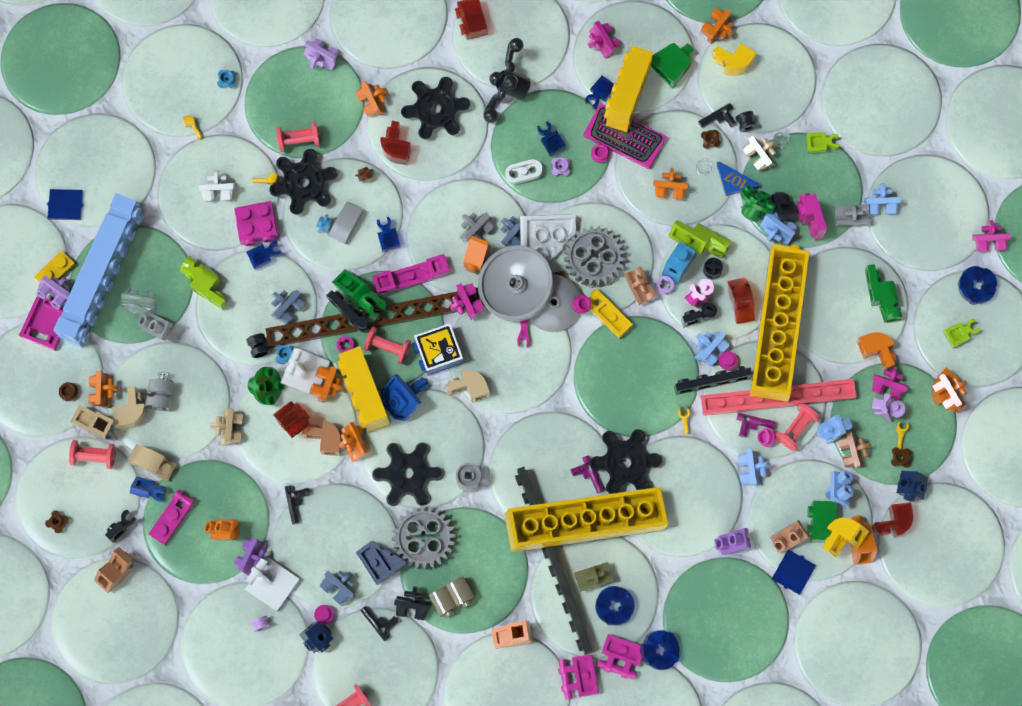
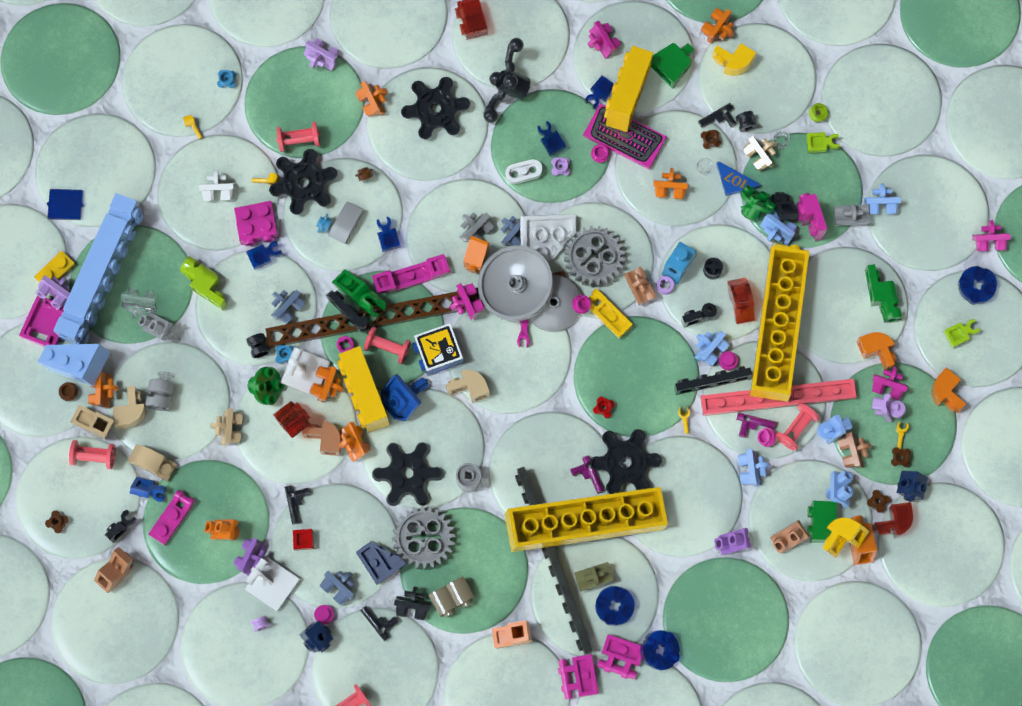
(75, 361): none -> light blue wedge
(303, 539): none -> red plate
(394, 149): clear red brick -> none
(601, 401): none -> red plate
(700, 239): lime plate -> none
(700, 292): hips -> none
(793, 572): clear blue piece -> none
(818, 112): none -> lime tile
(872, 502): none -> reddish brown plate
(945, 384): hips -> none

